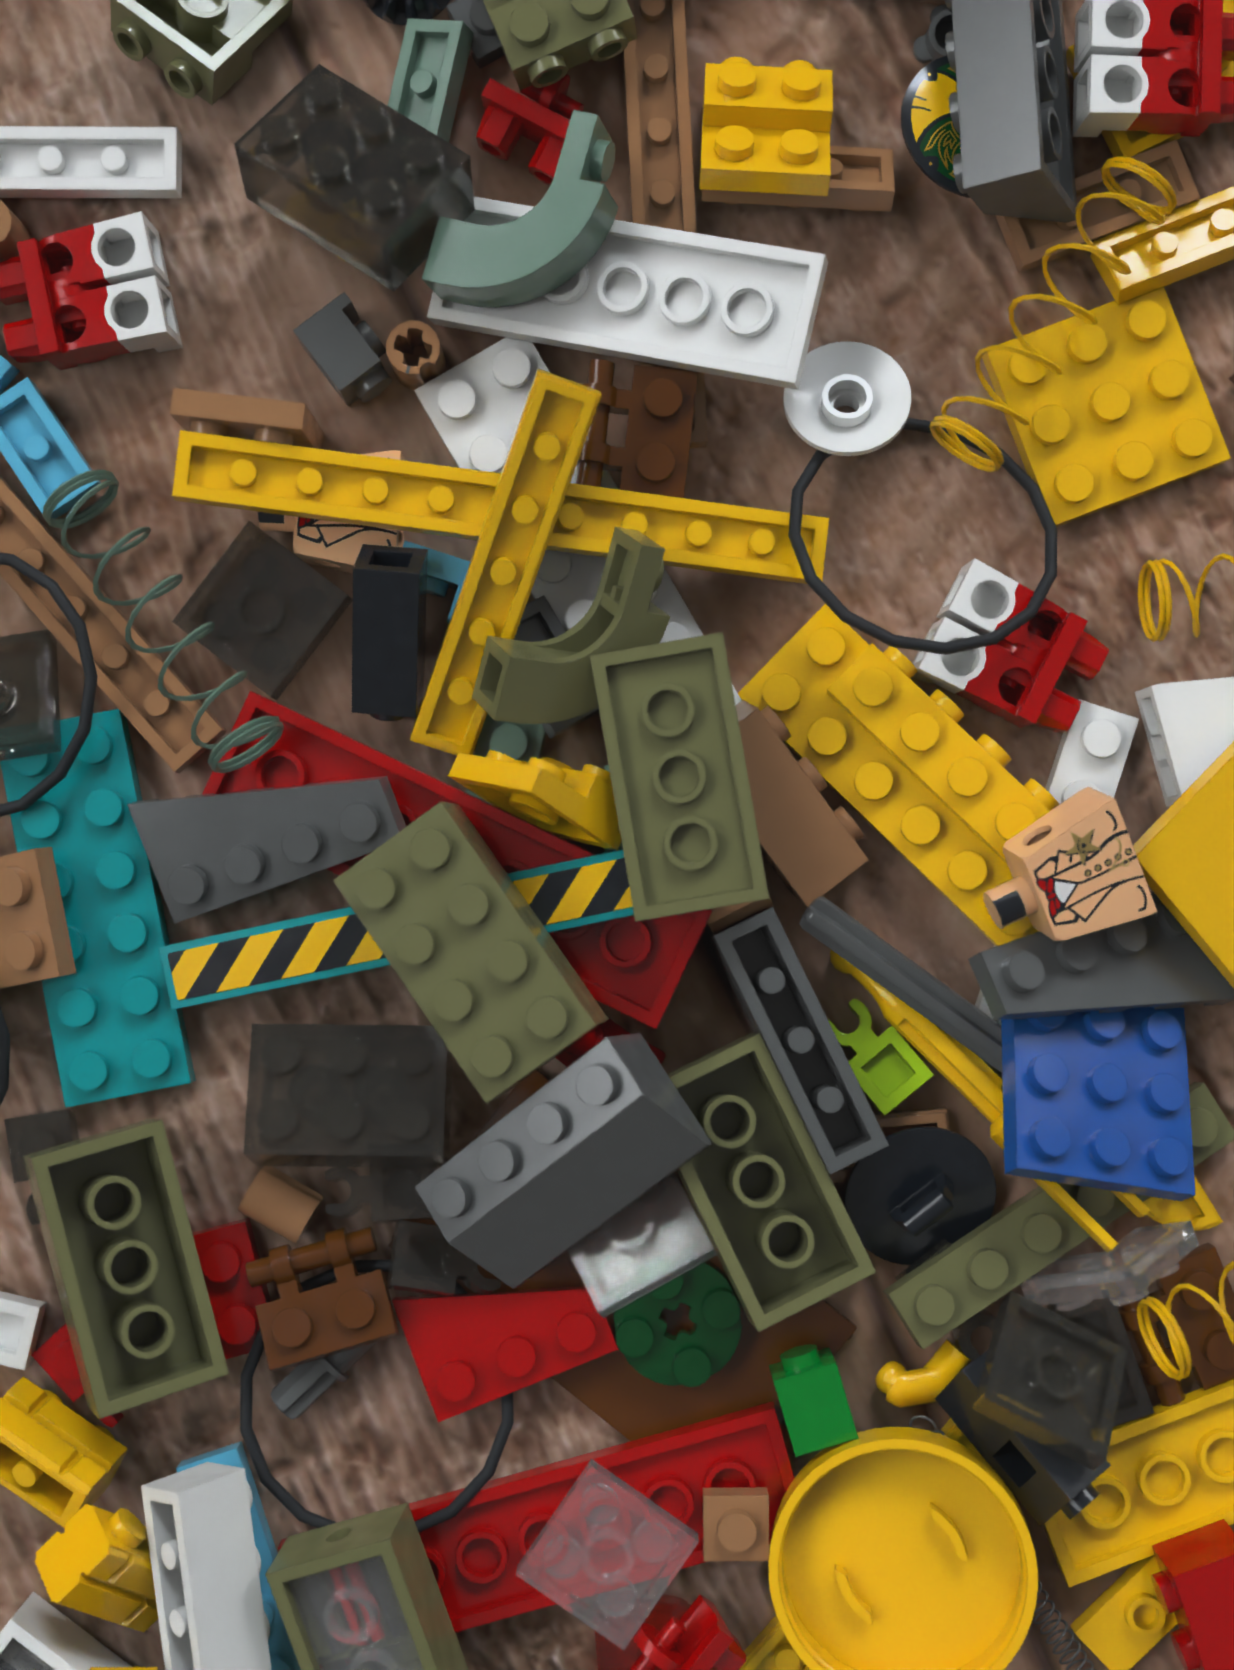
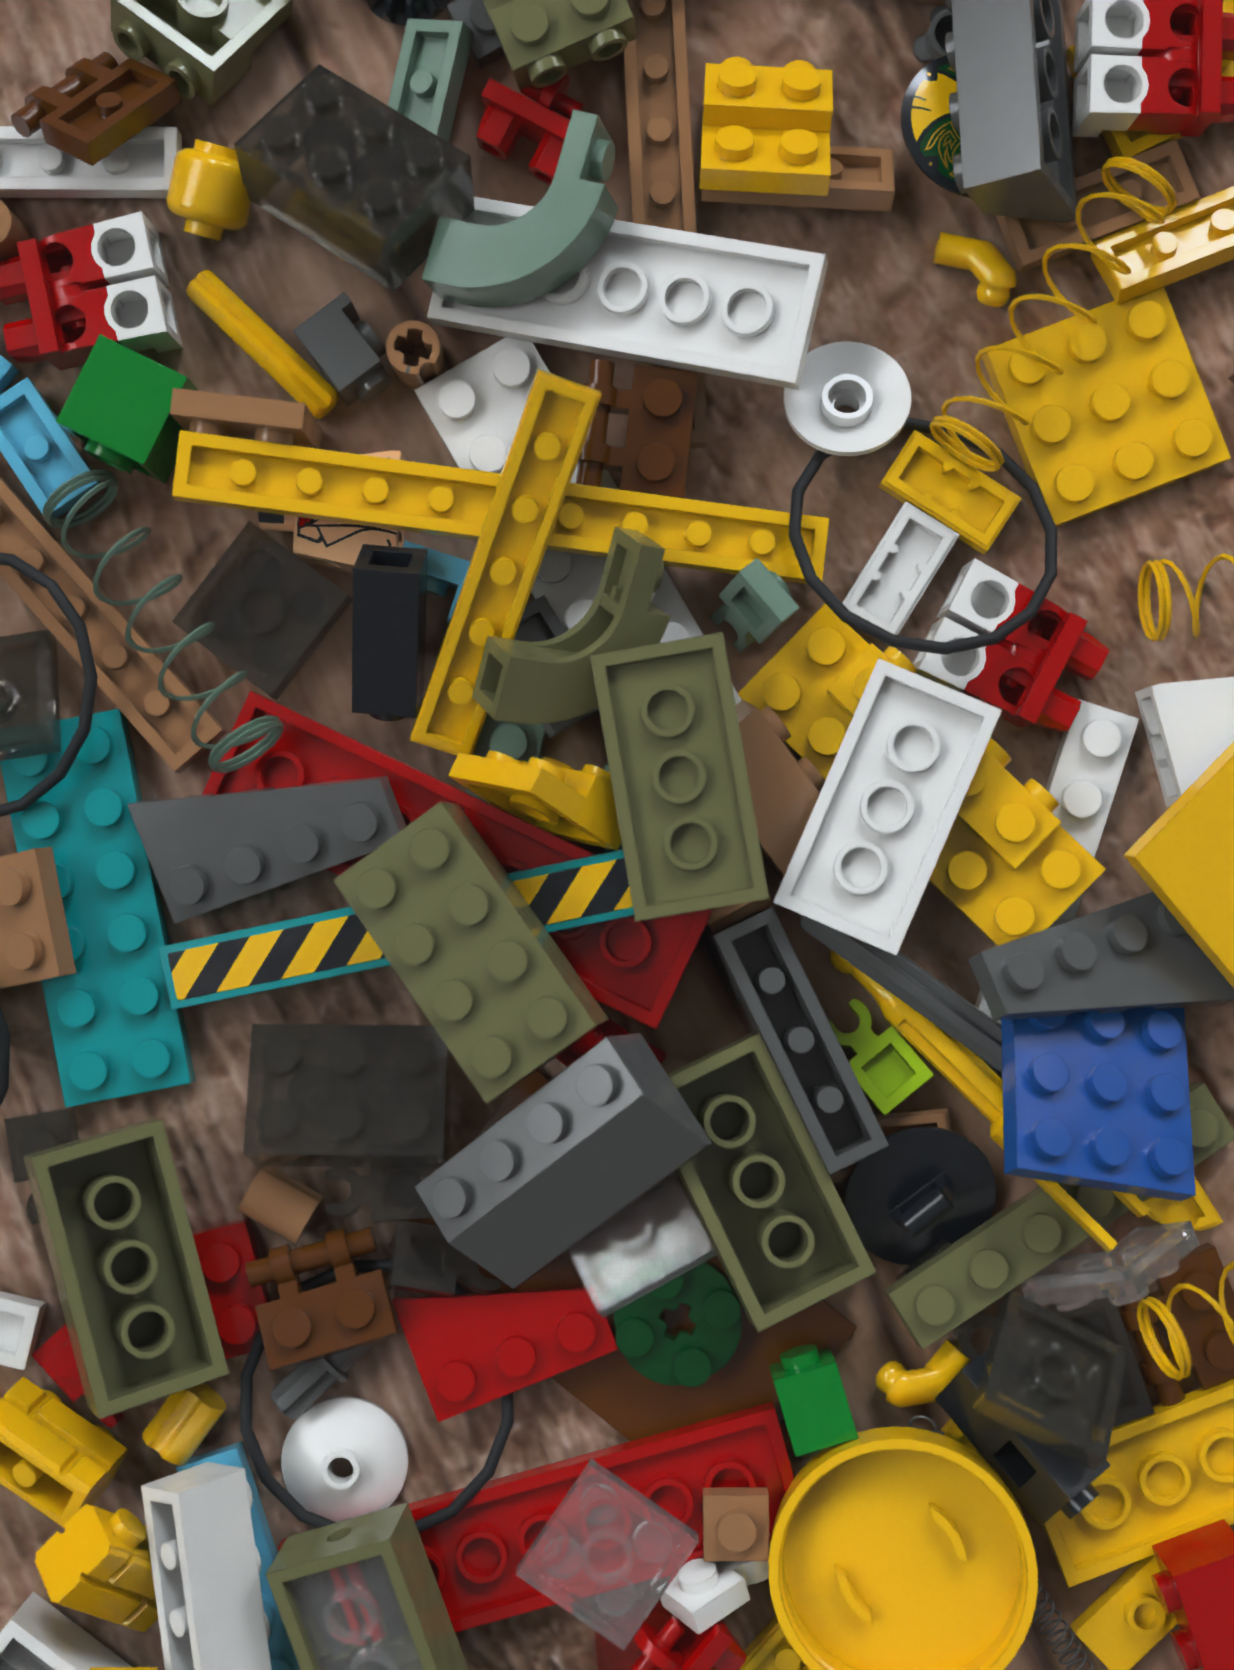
(97, 106): none -> reddish brown plate
(124, 410): none -> green head
(183, 1423): none -> yellow piece
(208, 190): none -> yellow head
(262, 343): none -> yellow axle
(348, 1430): none -> white dish
(711, 1590): none -> white plate
(755, 604): none -> sand green plate
(887, 806): none -> white plate
(900, 569): none -> white plate
(950, 491): none -> yellow plate
(983, 261): none -> yellow arm
(1072, 871): light nougat torso -> none

